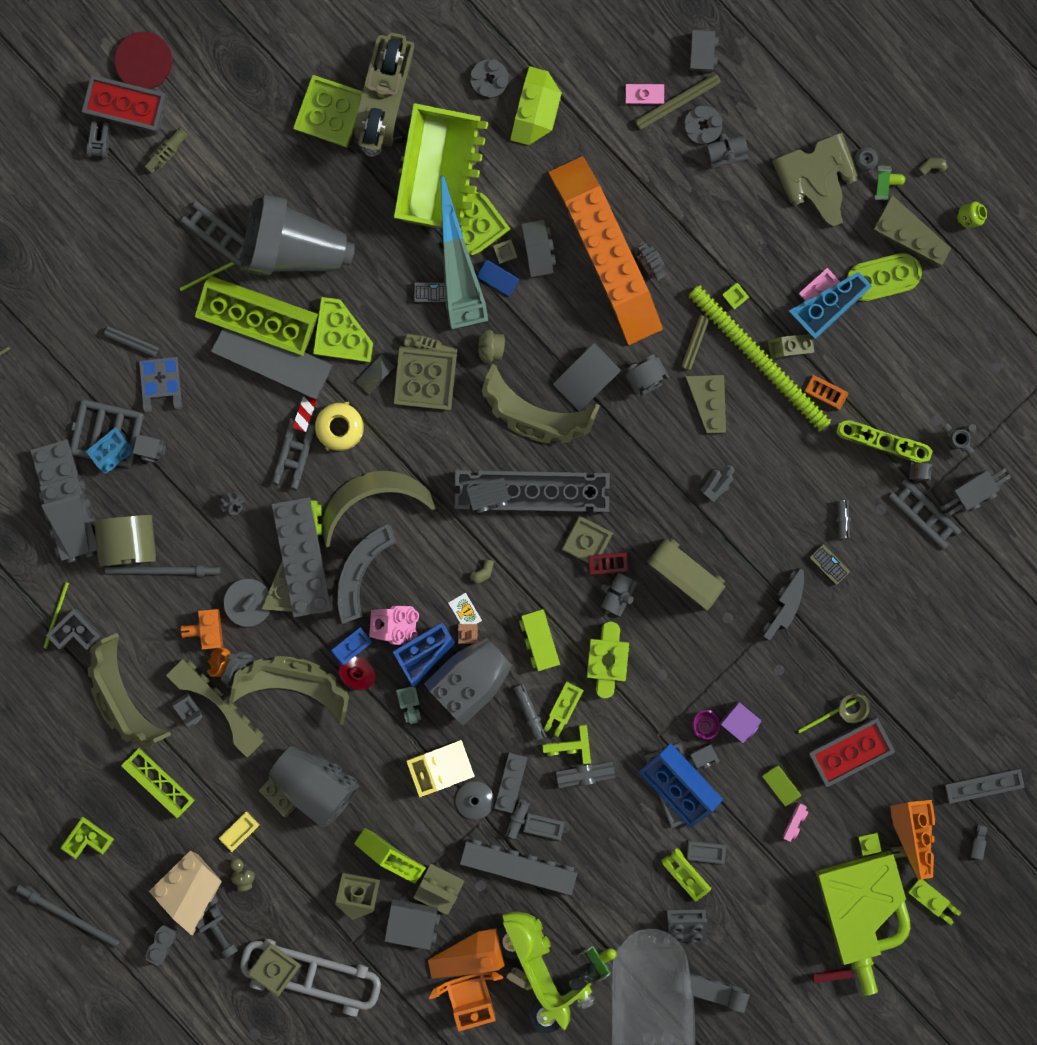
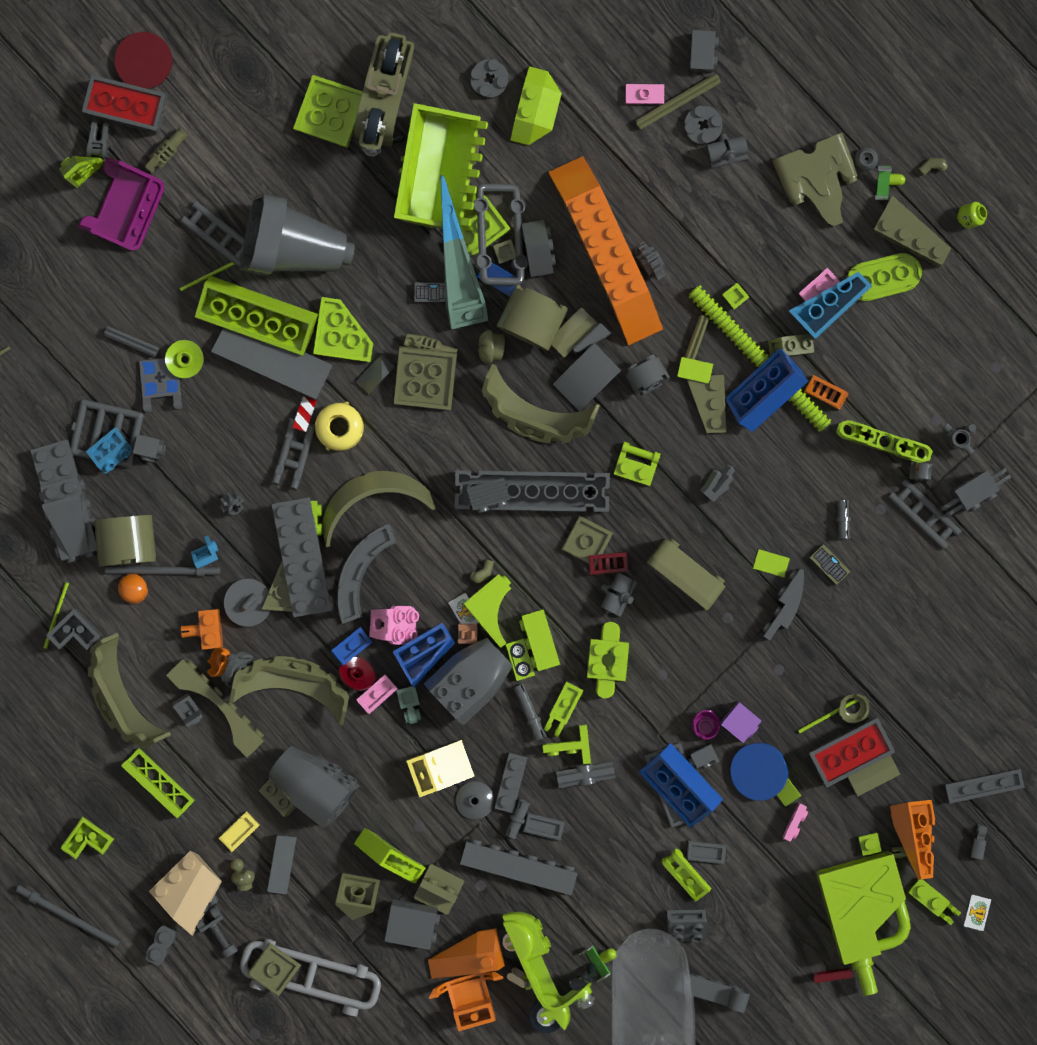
(79, 169): none -> lime wedge
(126, 207): none -> magenta windscreen
(132, 588): none -> orange hair
(174, 359): none -> lime dish
(205, 554): none -> dark azure bracket
(281, 864): none -> dark grey slope
(377, 694): none -> bright pink plate
(485, 606): none -> lime arch
(516, 207): none -> dark grey bar
(520, 659): none -> tile
(532, 317): none -> olive brick
(573, 332): none -> olive piece
(594, 336): none -> dark grey slope
(635, 470): none -> lime plate
(695, 370): none -> lime sticker
(759, 771): none -> blue tile
(766, 390): none -> blue slope
(771, 563): none -> lime sticker
(873, 775): none -> olive piece
(977, 912): none -> white sticker

